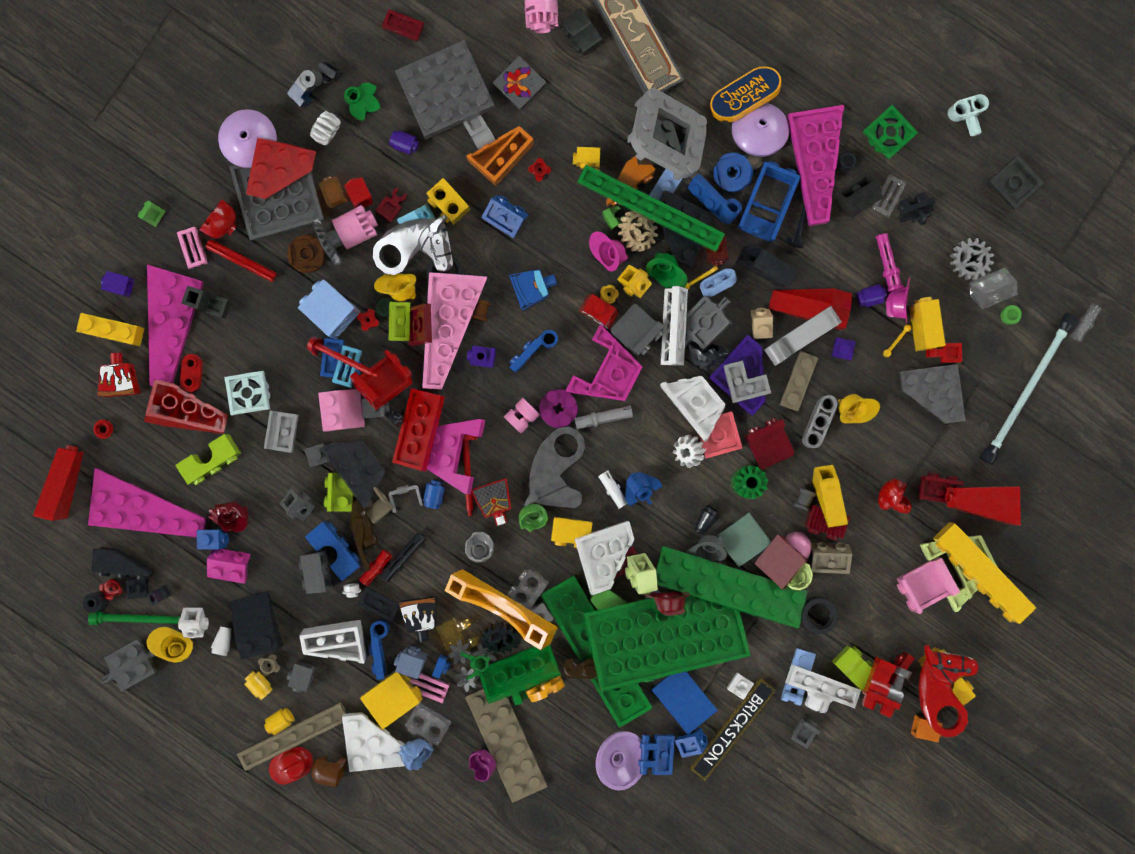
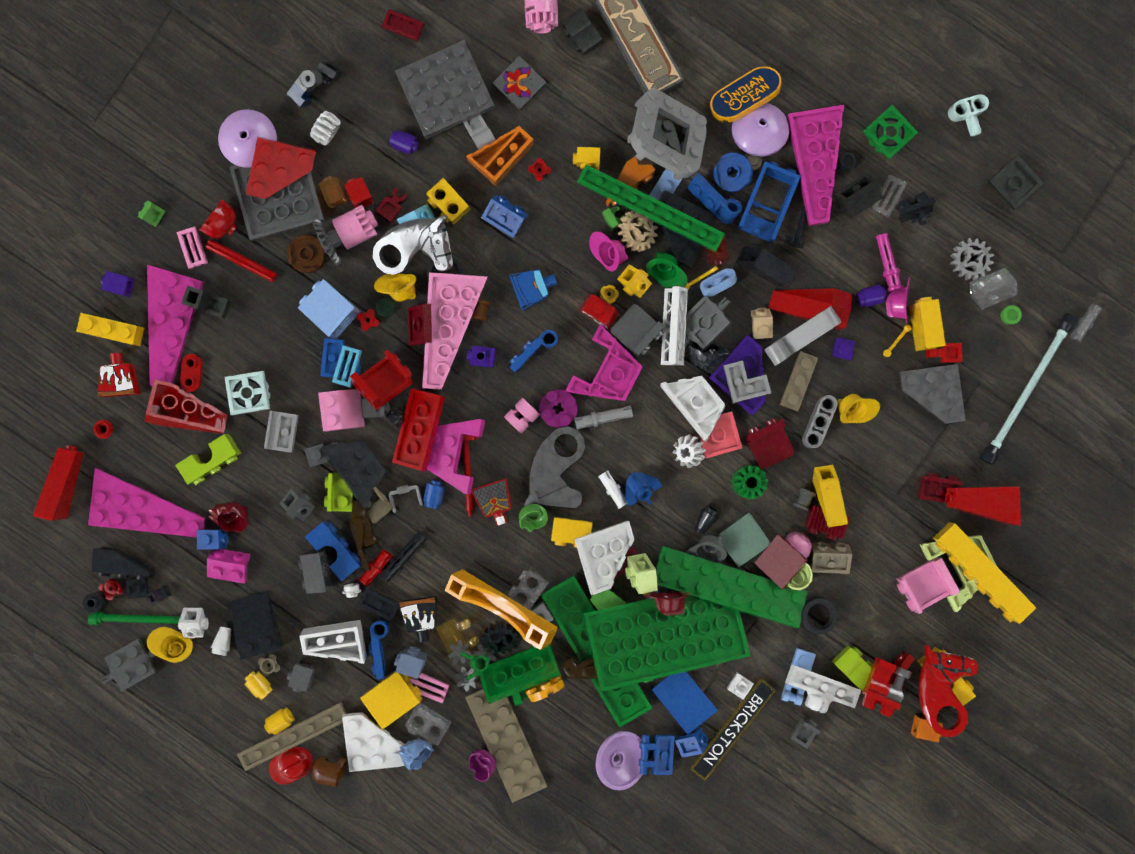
(315, 344): red piece -> none
(364, 102): green plate -> none
(399, 321): lime plate -> none
(441, 666): blue plate -> none
(479, 547): light grey hair -> none
(892, 496): red hair -> none

